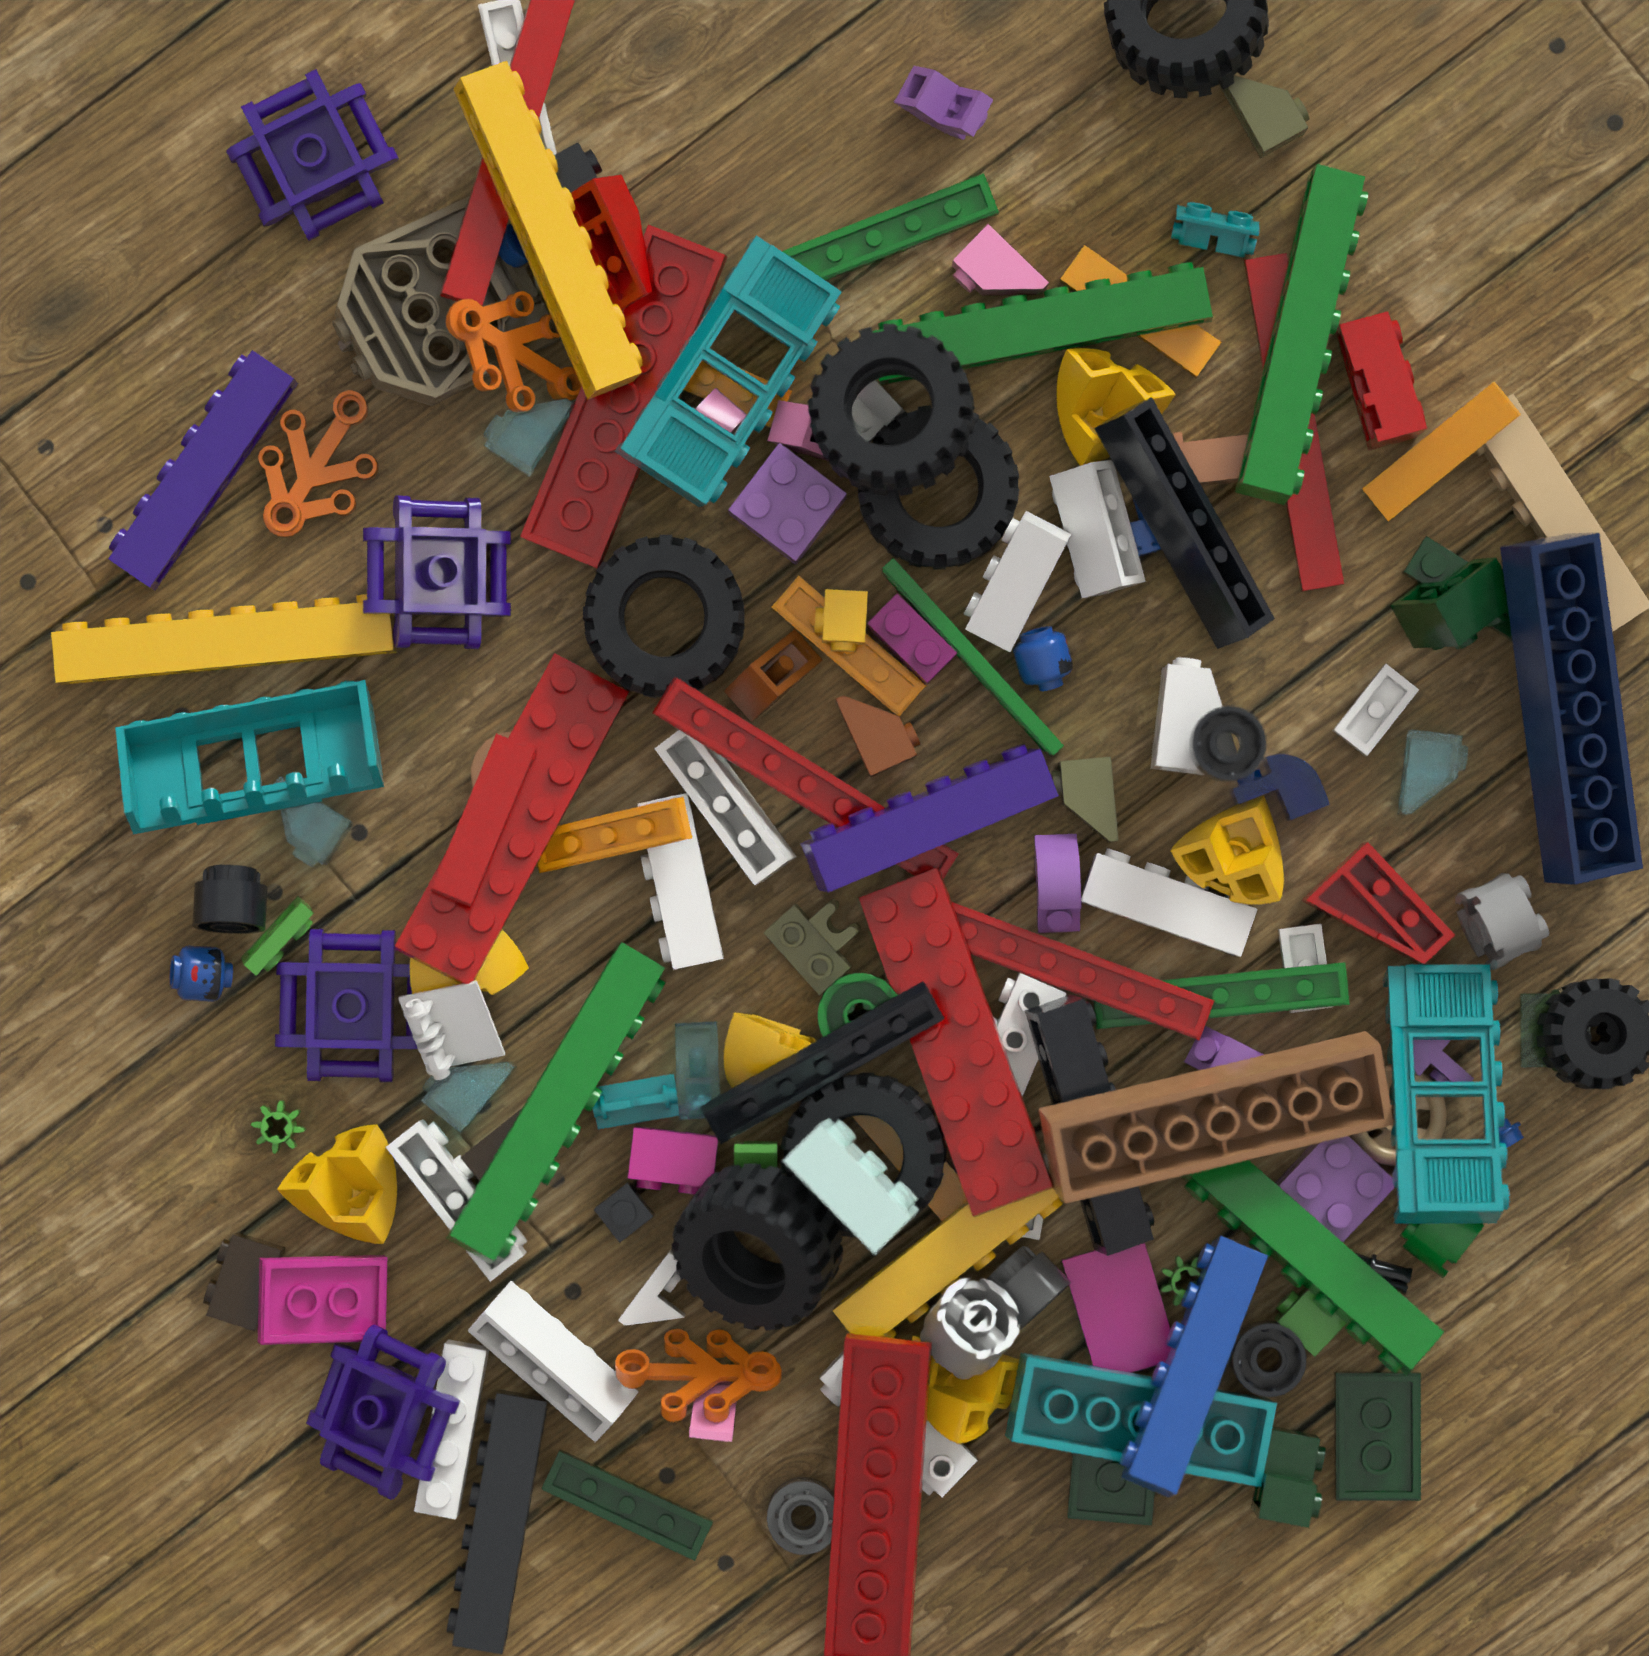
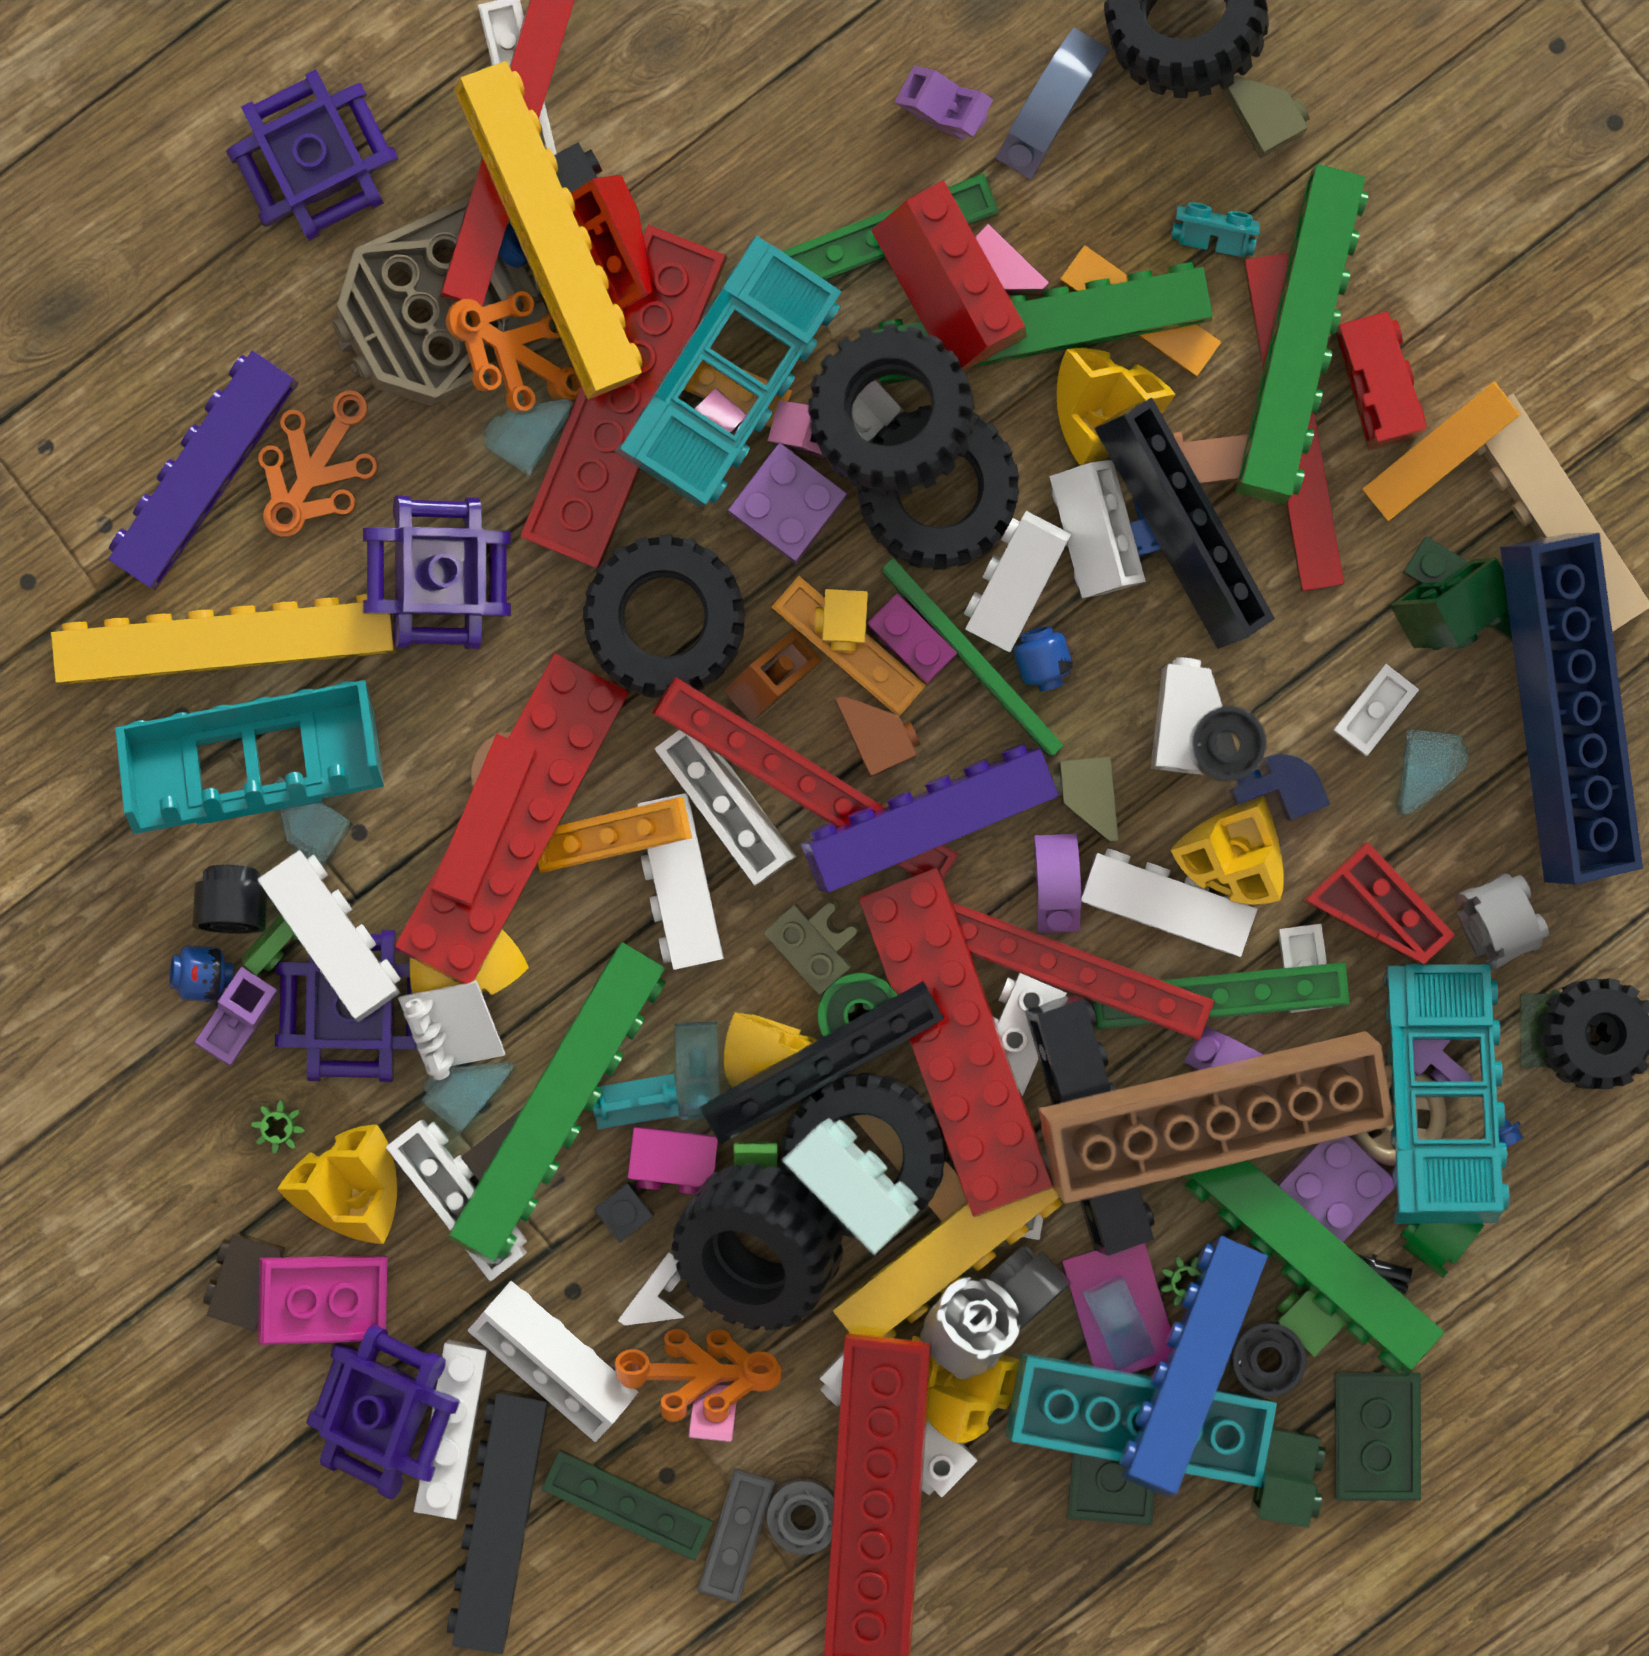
(237, 1017): none -> medium lavender brick
(329, 935): none -> white brick
(736, 1535): none -> dark grey tile
(948, 277): none -> red slope
(1051, 102): none -> sand blue arch
(1119, 1321): none -> clear light blue slope

